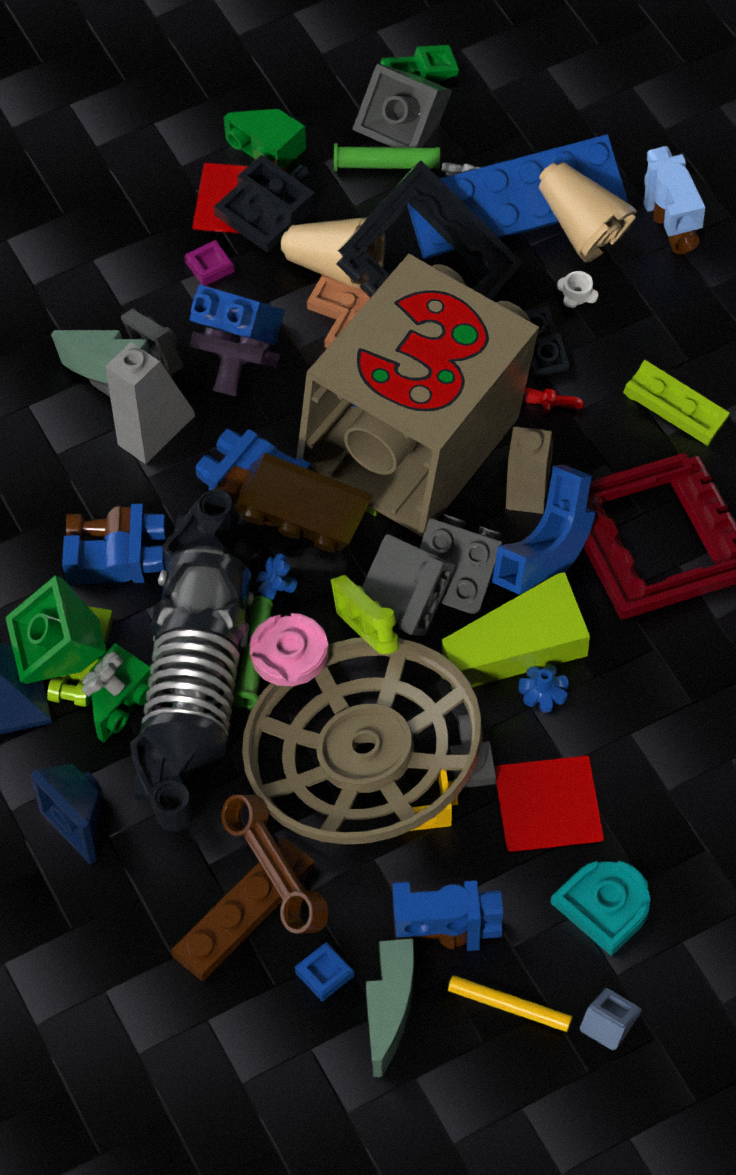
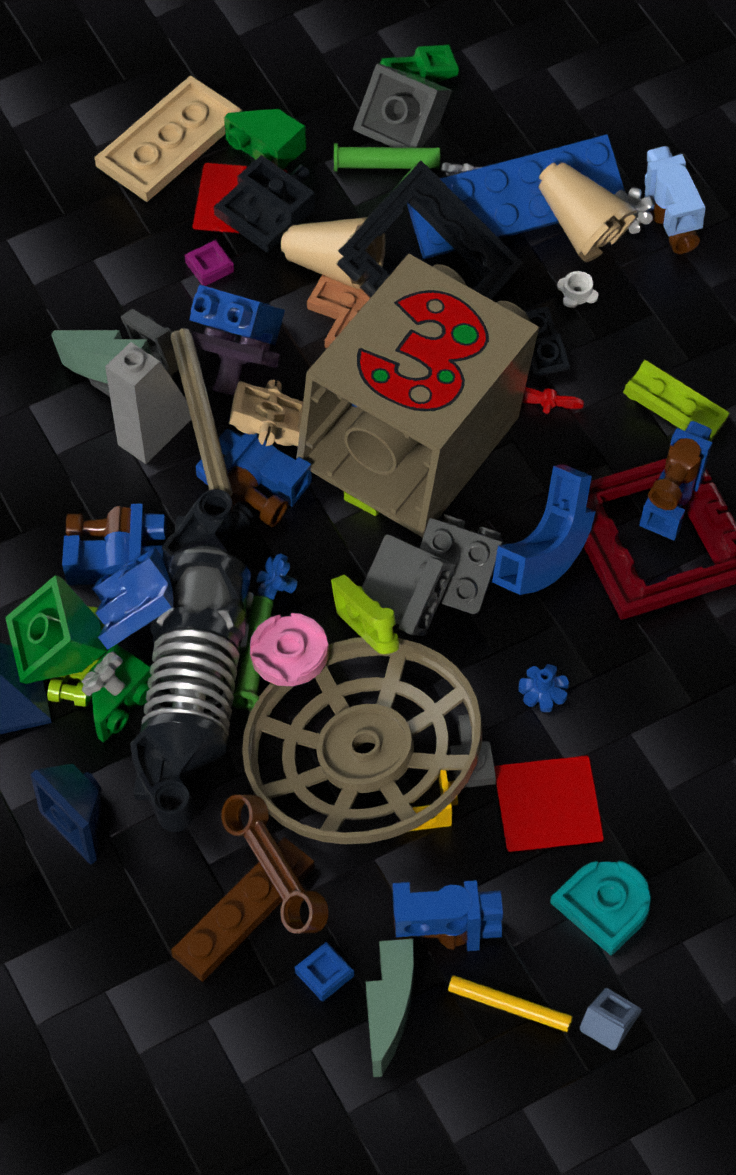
(133, 597): none -> blue slope
(166, 139): none -> tan plate
(200, 411): none -> dark tan axle
(267, 413): none -> tan plate
(301, 502): dark brown slope -> none
(523, 633): lime slope -> none
(528, 469): dark tan slope -> none
(640, 206): none -> light grey plant
(681, 476): none -> hips

